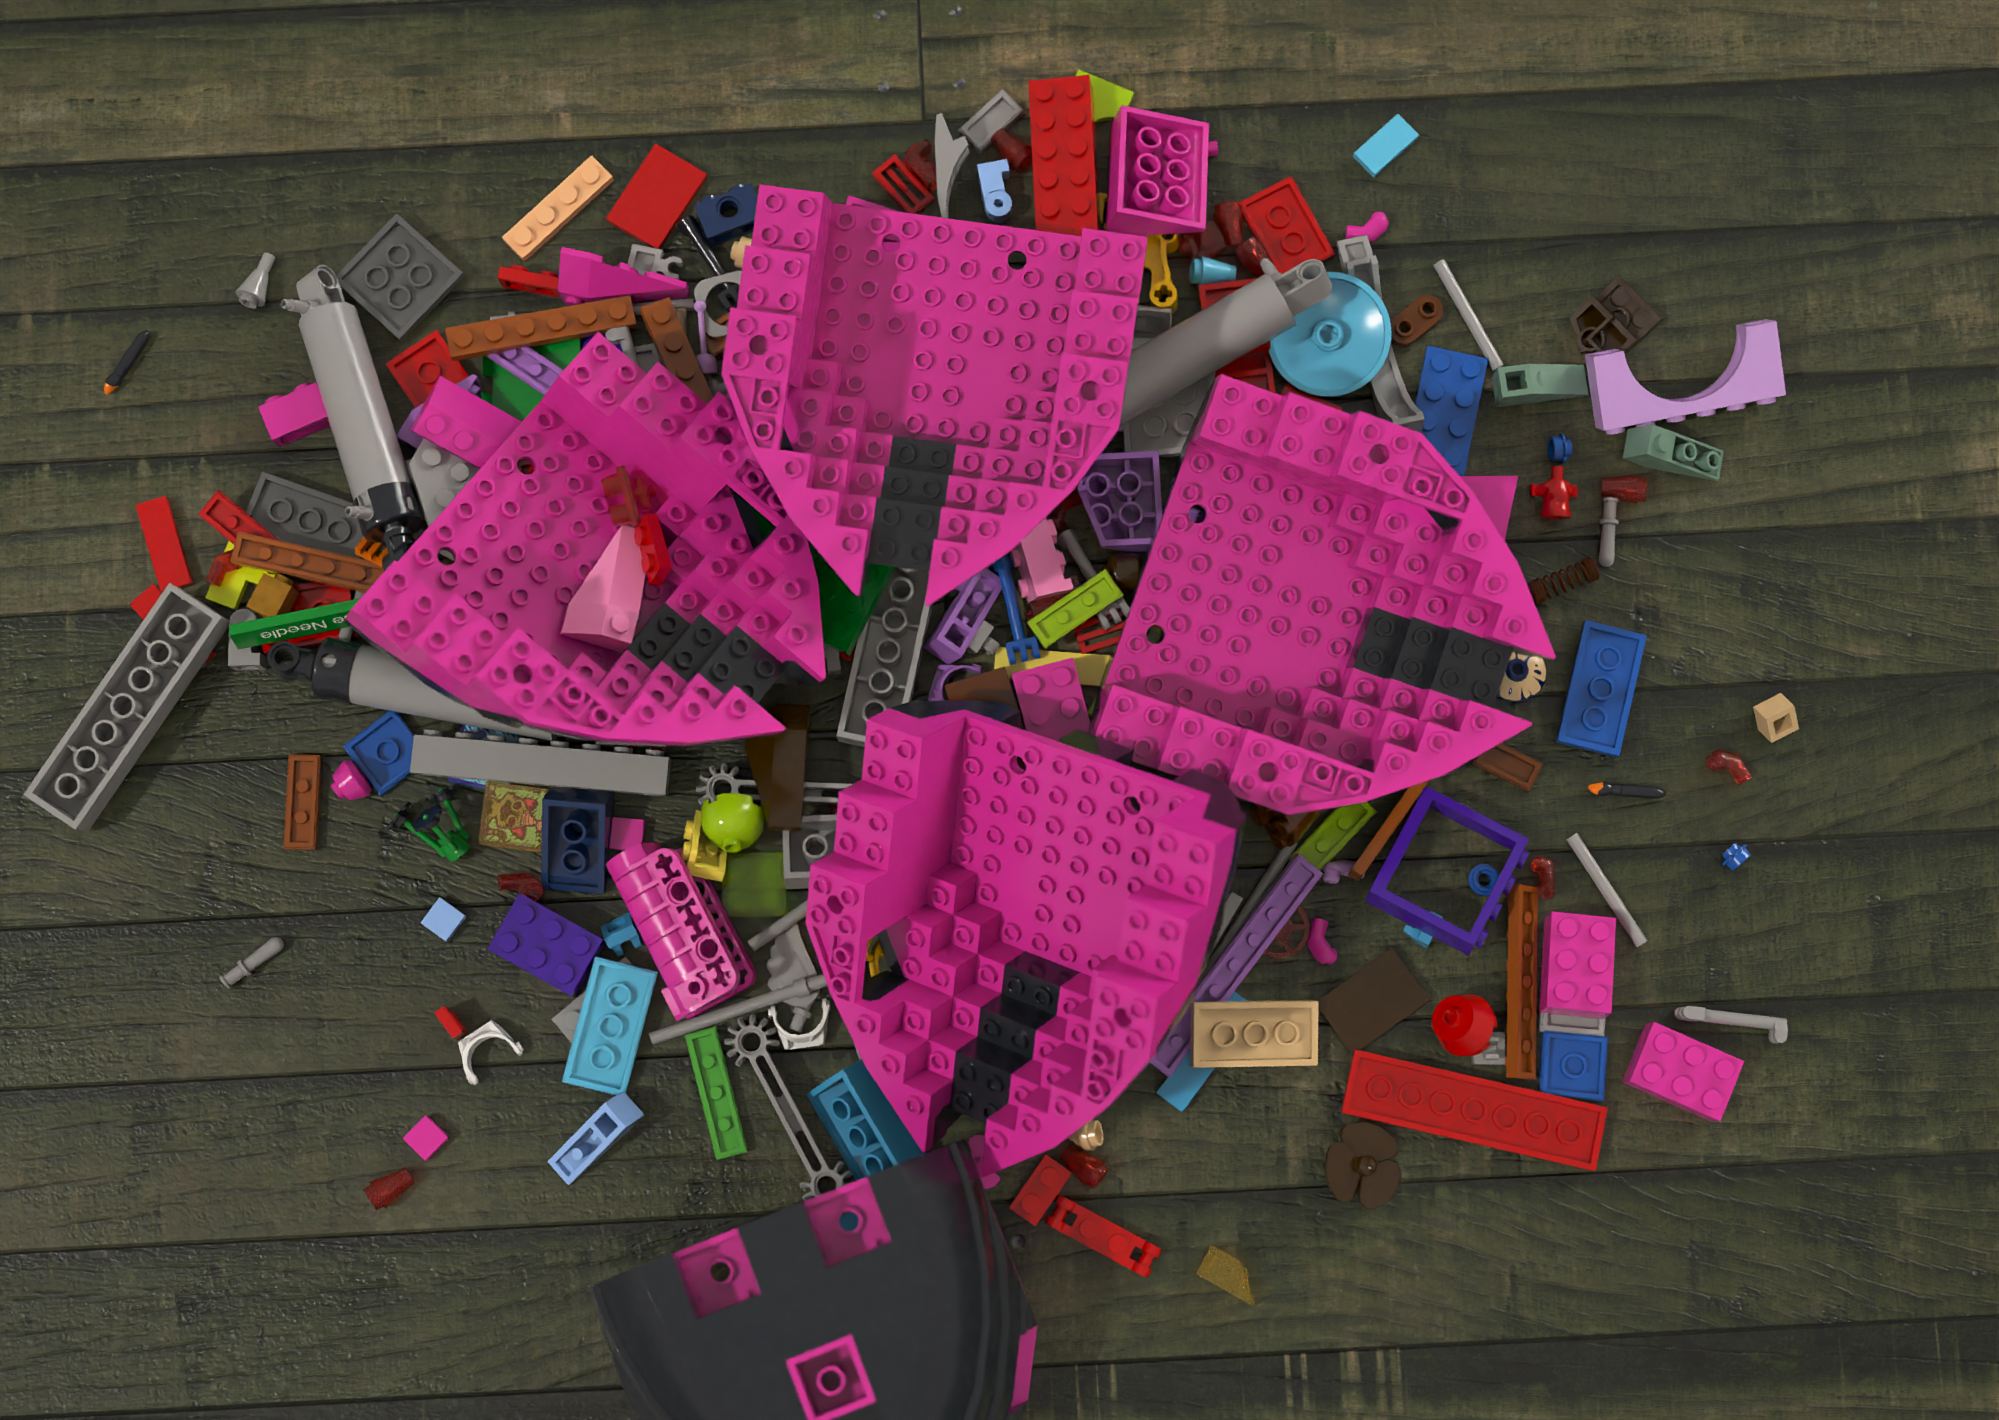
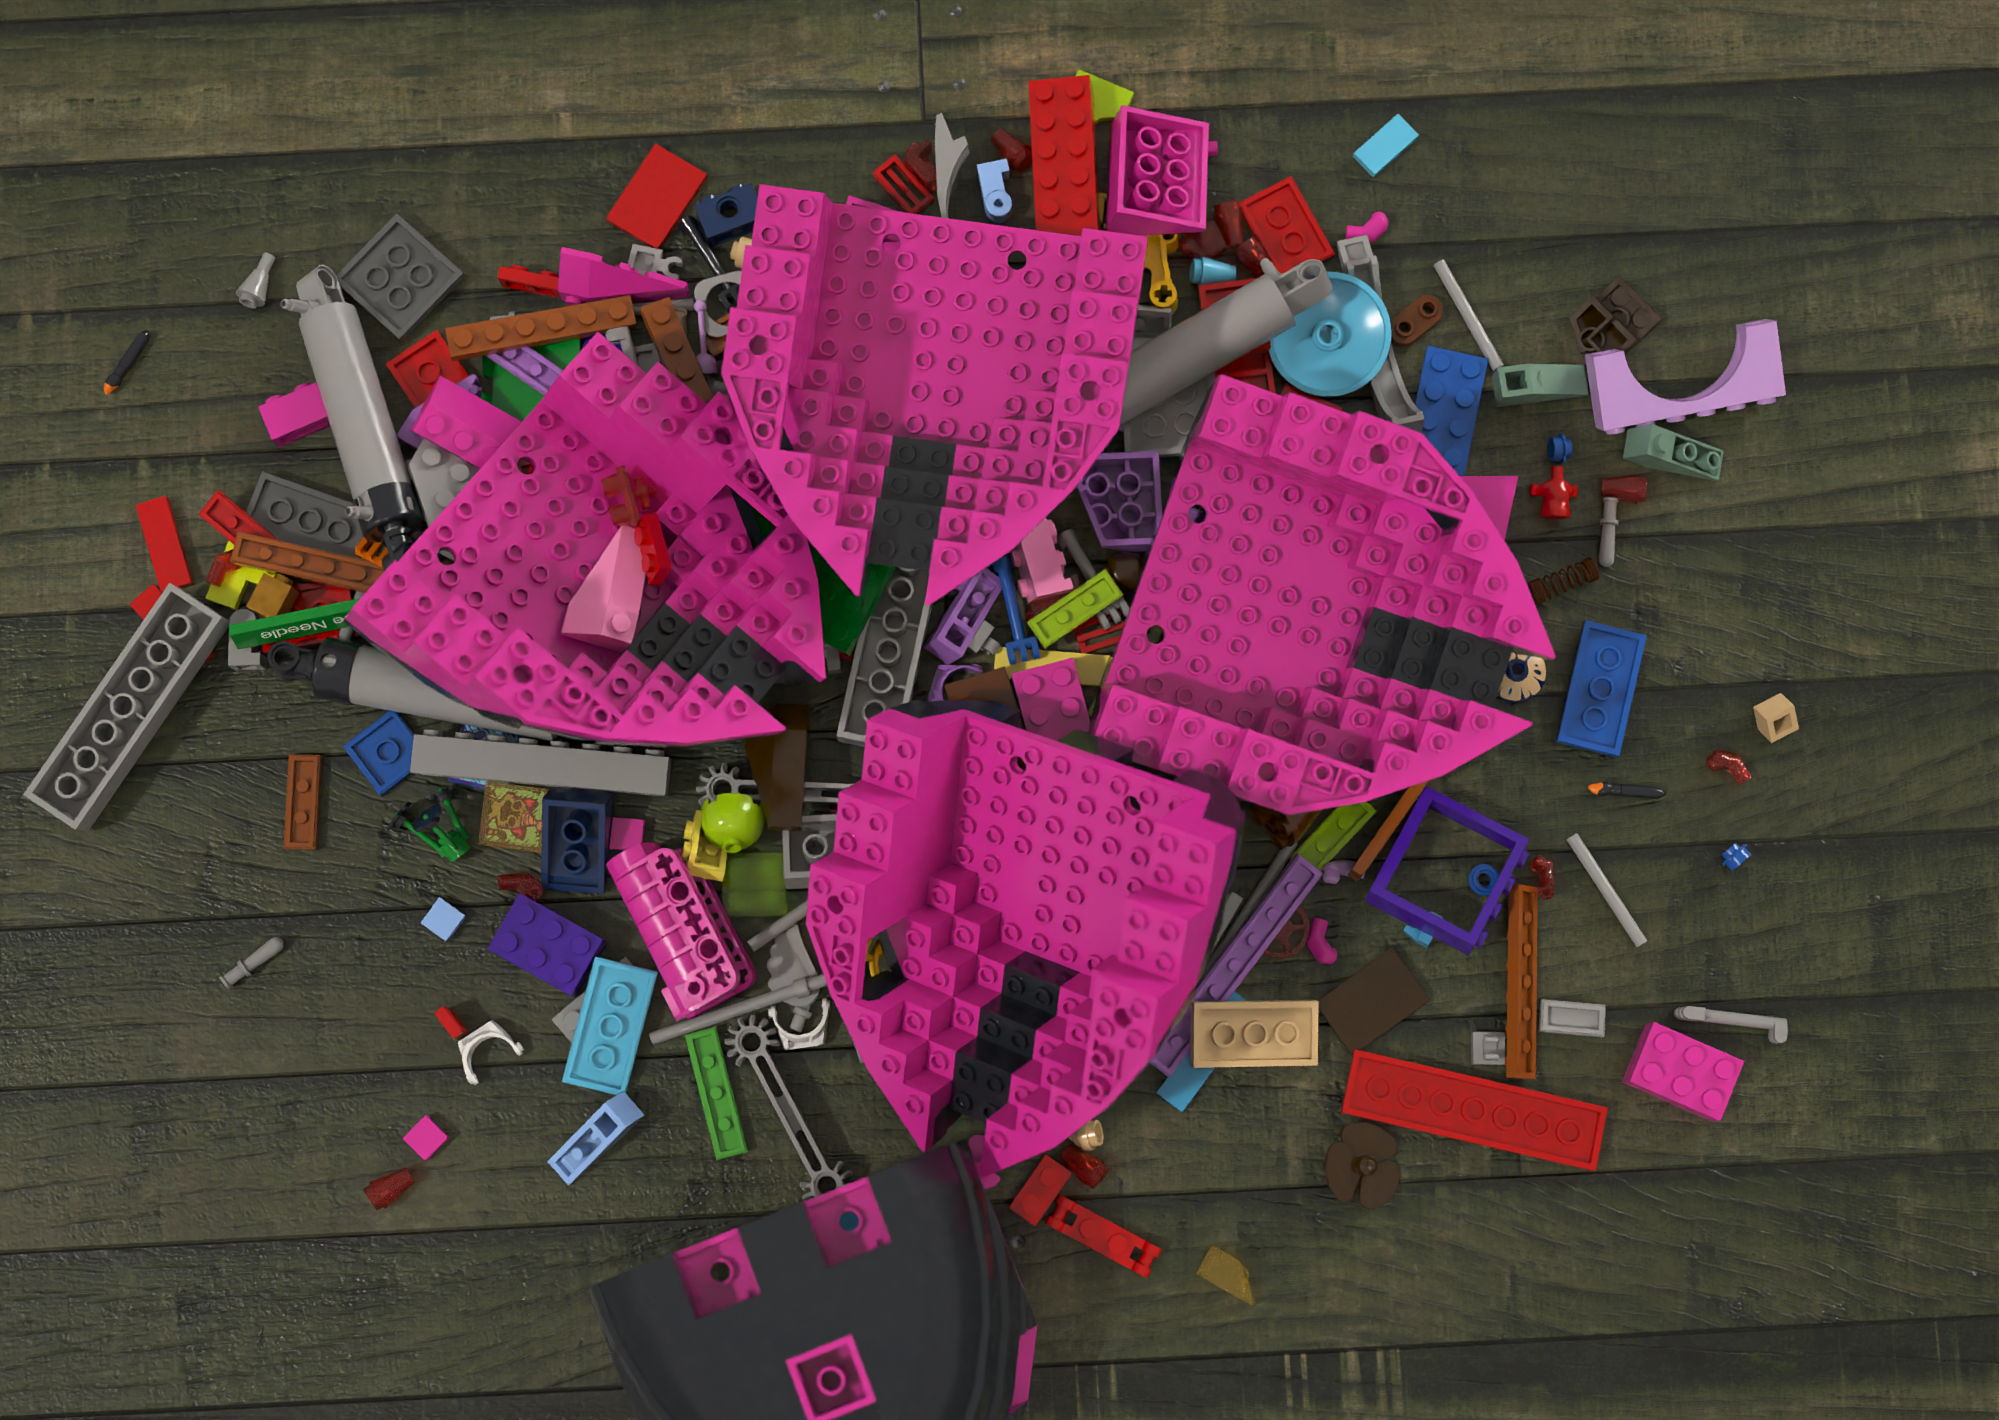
(350, 782): dark pink cone -> none
(558, 208): light nougat plate -> none
(619, 931): dark azure tile -> none
(862, 1122): dark azure slope -> none
(996, 114): light grey tile -> none
(1059, 513): clear red arm -> none
(1464, 1024): red cone -> none
(1509, 766): reddish brown tile -> none
(1573, 1065): blue tile -> none
(1577, 965): dark pink brick -> none

